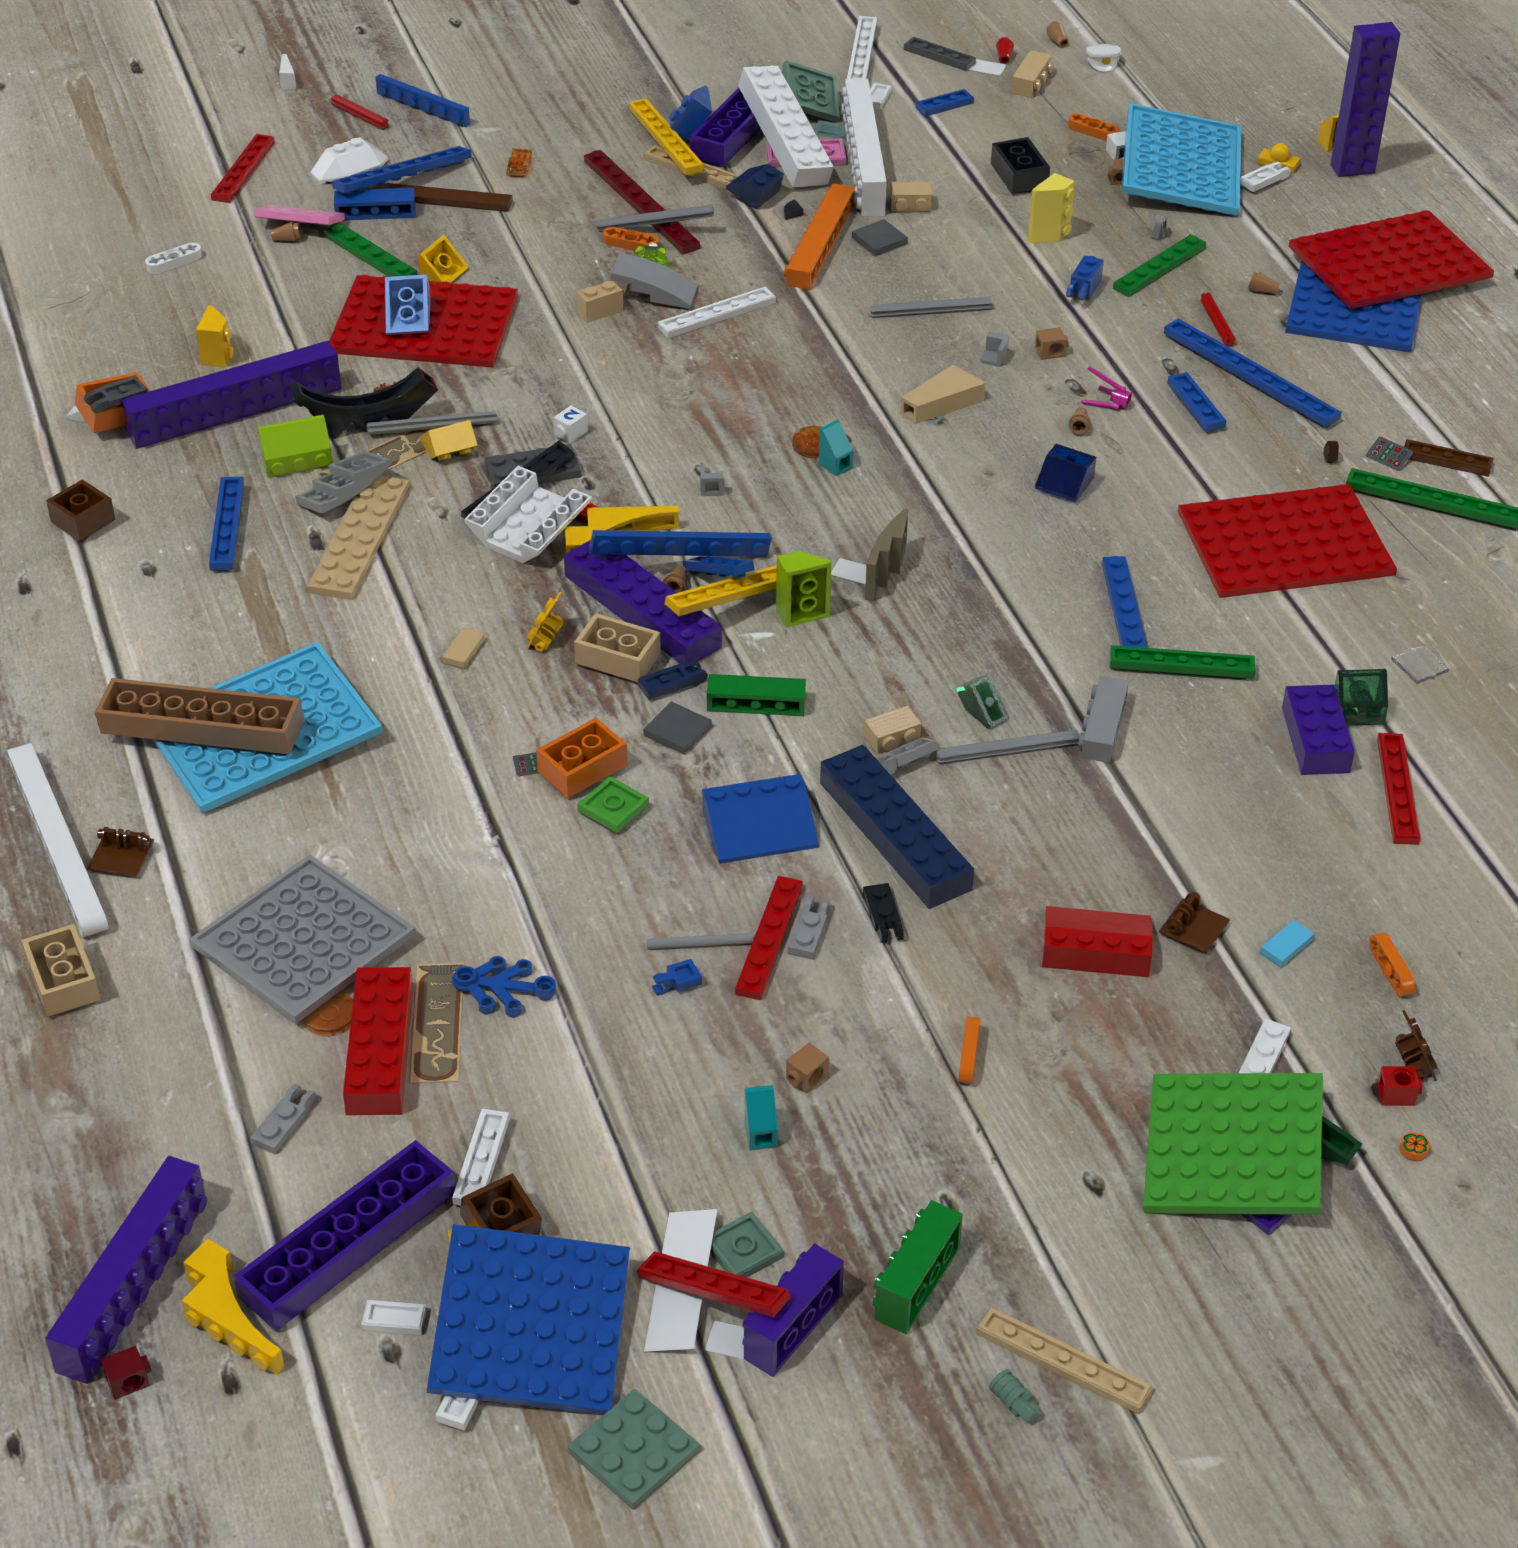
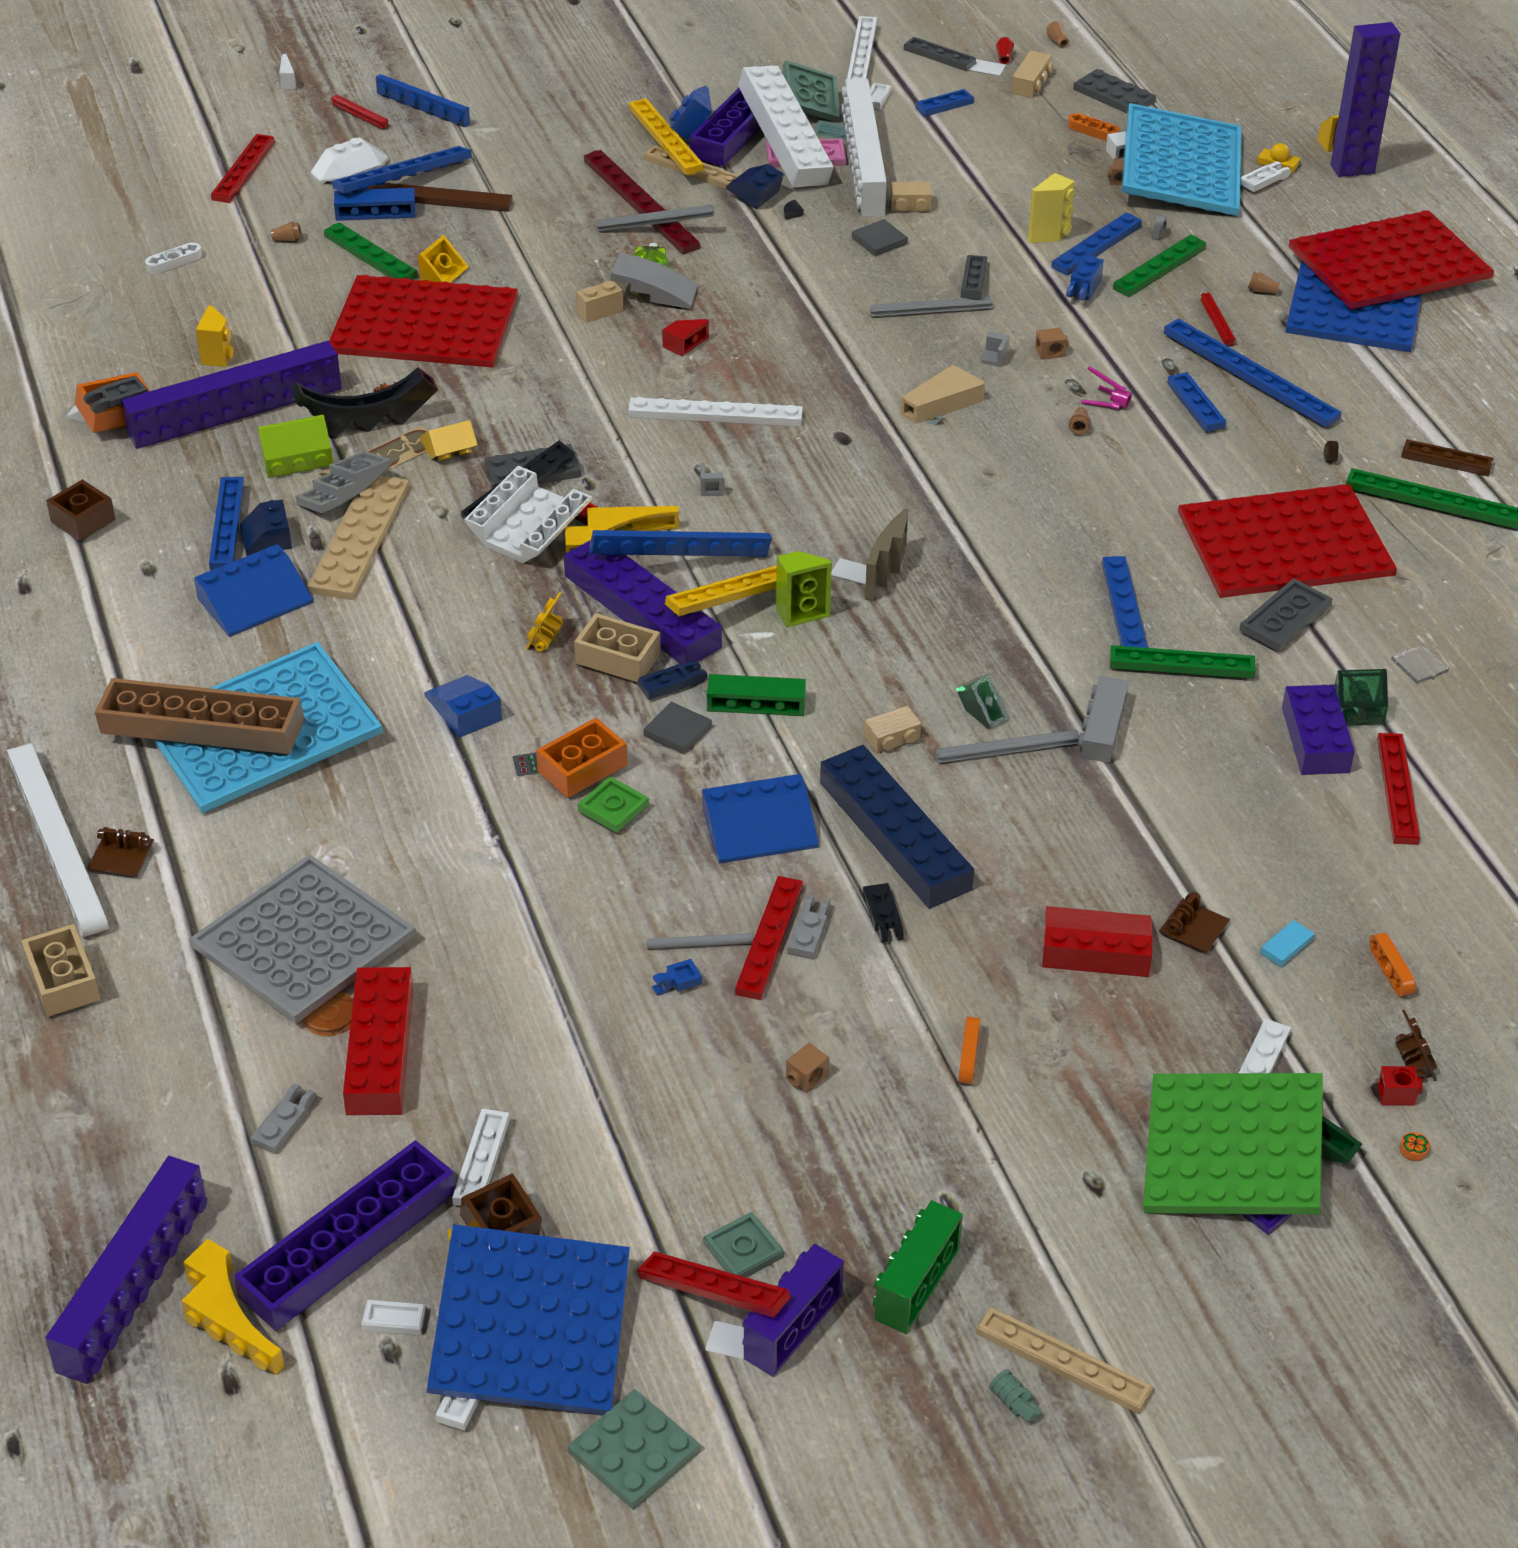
(126, 1372): dark red brick -> none
(252, 590): none -> blue slope
(266, 527): none -> dark blue slope
(299, 215): bright pink tile -> none
(407, 304): light blue slope -> none
(430, 422): light grey axle -> none
(436, 1024): sticker -> none
(463, 648): tan tile -> none
(466, 704): none -> blue slope
(472, 979): blue plant -> none
(519, 162): clear orange slope -> none
(570, 424): white brick -> none
(627, 238): orange beam -> none
(674, 1311): white sticker -> none
(676, 579): medium nougat cone -> none
(685, 335): none -> red slope
(715, 411): none -> white plate
(716, 312): white tile -> none
(719, 565): blue plate -> none
(761, 1118): teal slope -> none
(807, 441): clear orange tile -> none
(820, 236): orange brick -> none
(835, 449): teal slope -> none
(903, 755): light grey hinge -> none
(974, 276): none -> dark grey tile
(1019, 164): black brick -> none
(1066, 472): clear blue slope -> none
(1097, 243): none -> blue plate
(1103, 56): white hat -> none
(1113, 91): none -> dark grey plate
(1285, 614): none -> dark grey plate
(1389, 453): dark grey sticker -> none

